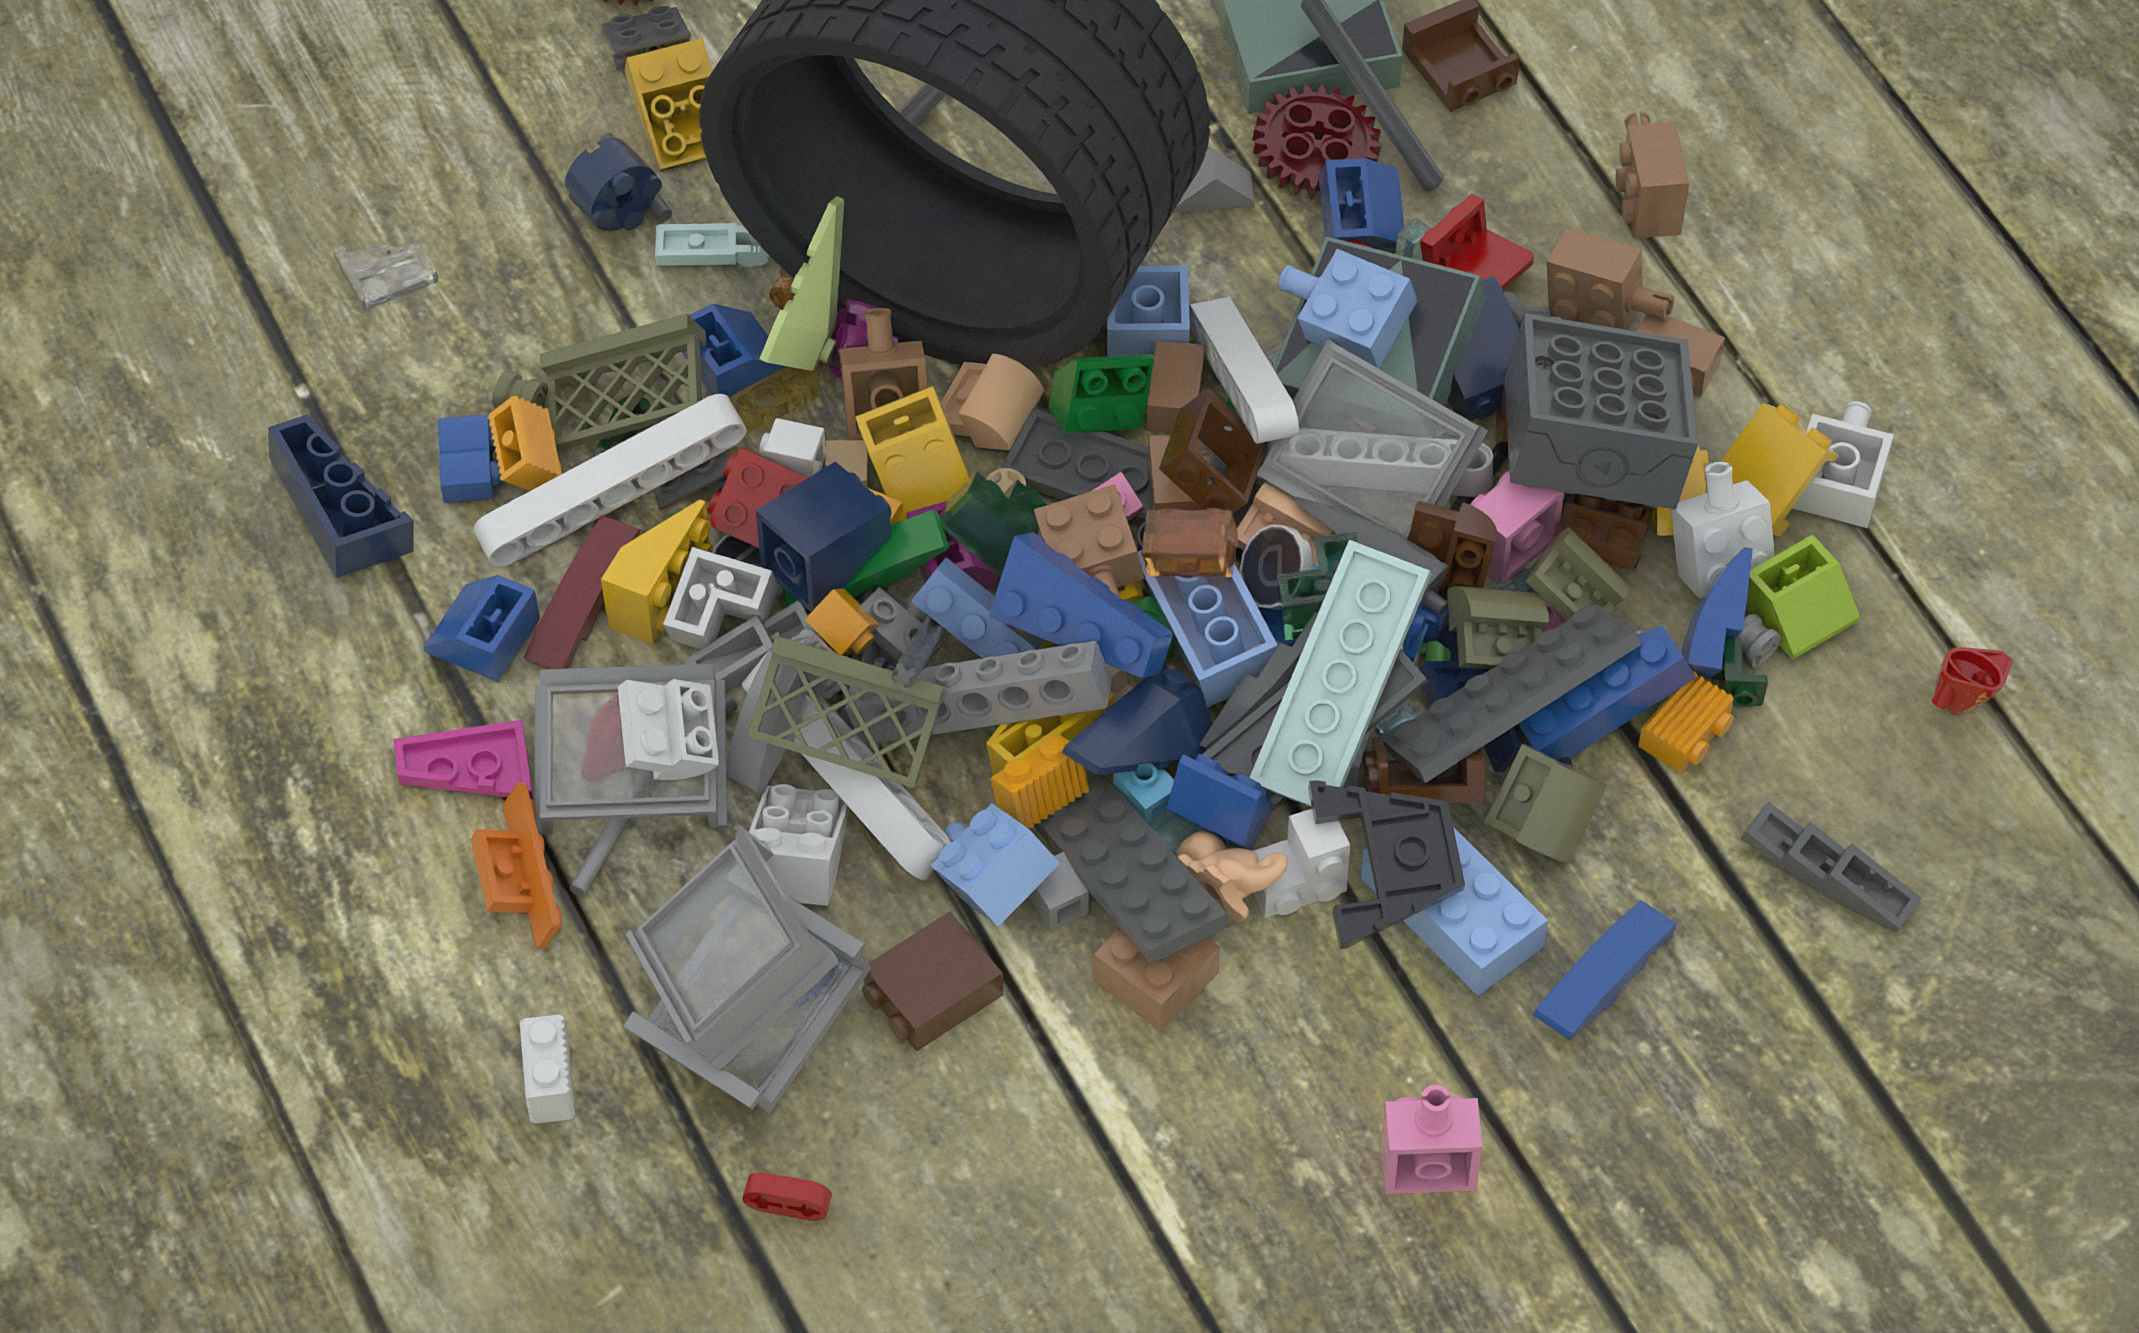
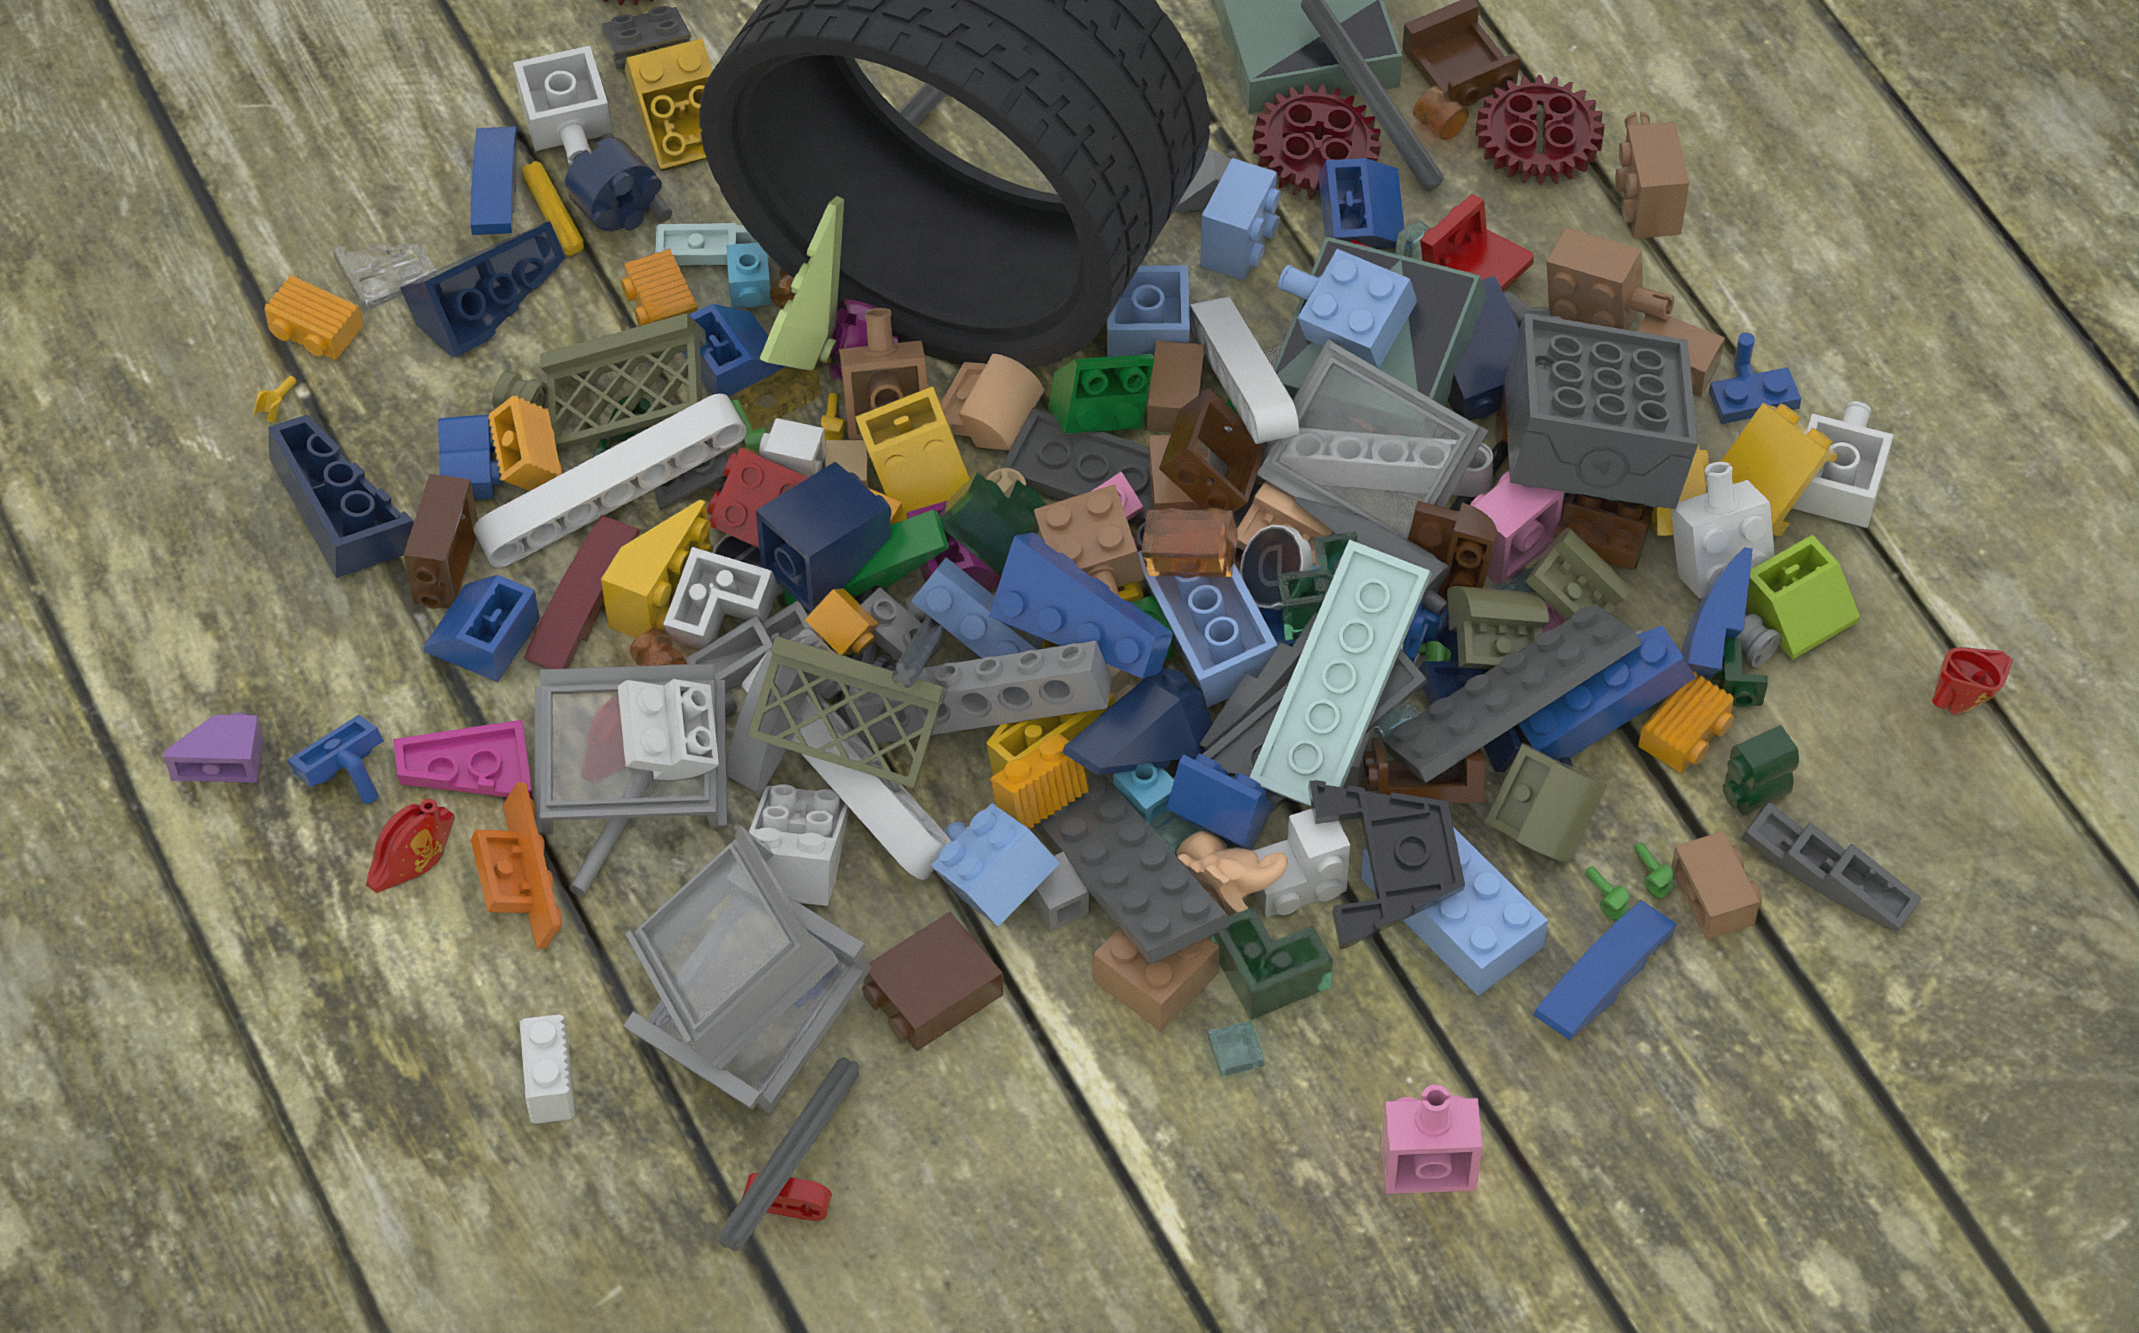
(218, 751): none -> medium lavender slope
(270, 401): none -> yellow hand
(313, 318): none -> light orange brick
(337, 750): none -> blue plate
(409, 844): none -> red hat
(441, 541): none -> reddish brown window
(474, 295): none -> dark blue wedge
(493, 180): none -> blue slope
(552, 207): none -> yellow axle
(563, 100): none -> white brick
(654, 649): none -> clear orange wheel
(657, 288): none -> light orange brick
(748, 275): none -> medium azure brick
(753, 437): none -> bright green hand
(788, 1154): none -> dark grey axle
(833, 427): none -> yellow hand
(1236, 1048): none -> clear light blue tile
(1239, 219): none -> light blue brick
(1268, 971): none -> clear green brick
(1441, 113): none -> clear orange wheel
(1569, 129): none -> dark red gear
(1615, 901): none -> bright green hand
(1660, 878): none -> bright green hand
(1716, 884): none -> medium nougat brick
(1742, 396): none -> blue plate
(1761, 770): none -> dark green brick

